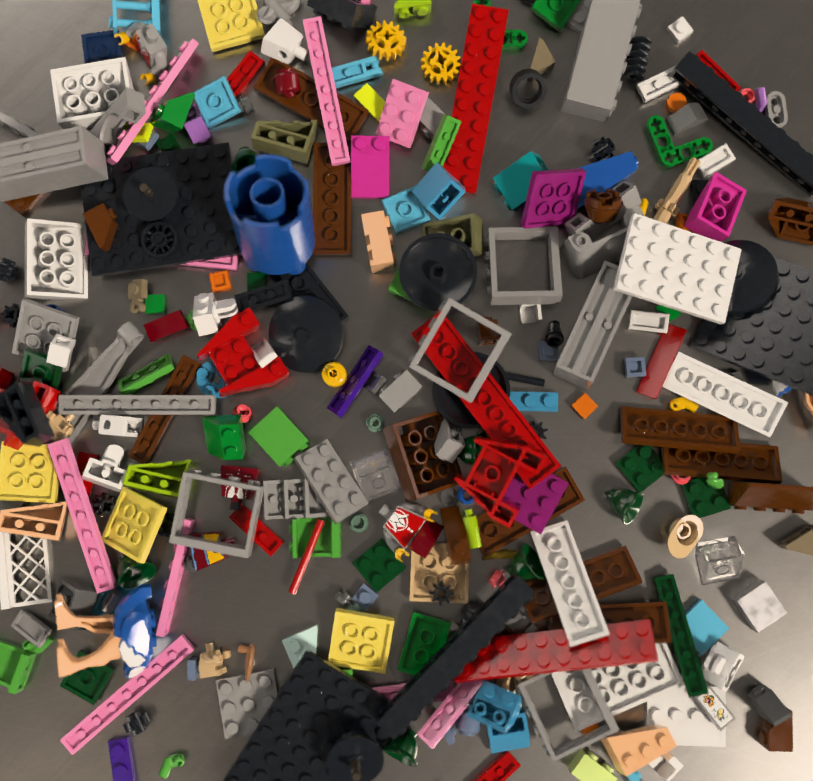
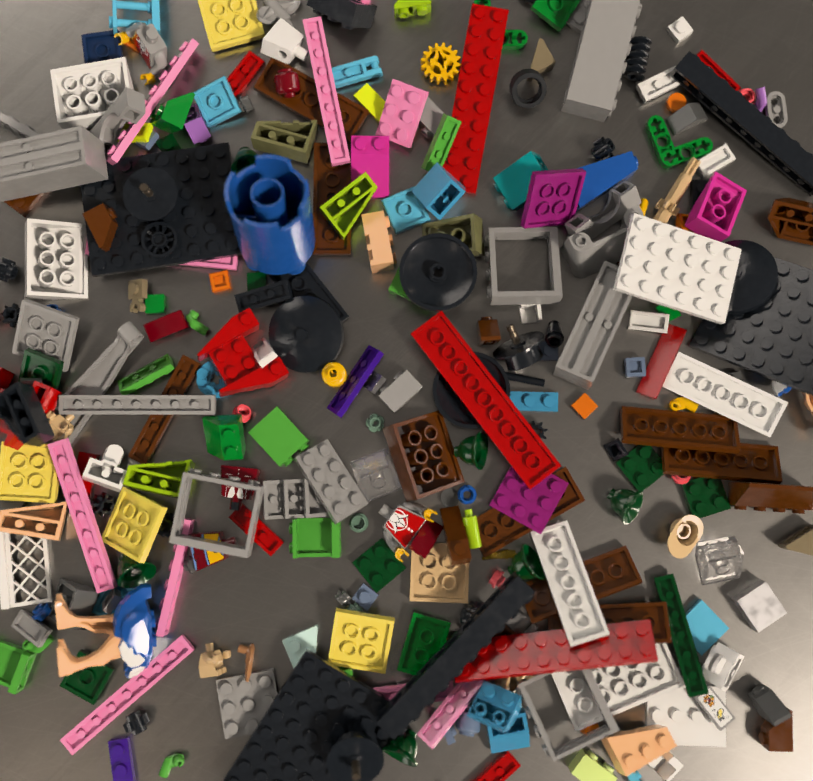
(41, 611): none -> blue plate
(60, 350): white panel -> none
(118, 425): white torso -> none
(192, 668): sand blue plate -> none
(209, 312): white brick -> none
(306, 556): red bar -> none
(348, 204): none -> lime wedge
(385, 40): yellow gear -> none
(434, 326): light grey window -> none
(440, 598): black gear -> none
(449, 442): light grey slope -> none
(494, 473): red wedge -> none
(520, 350): none -> black piece
(603, 206): reddish brown cone -> none
(616, 449): none -> black slope
(714, 481): bright green arm -> none

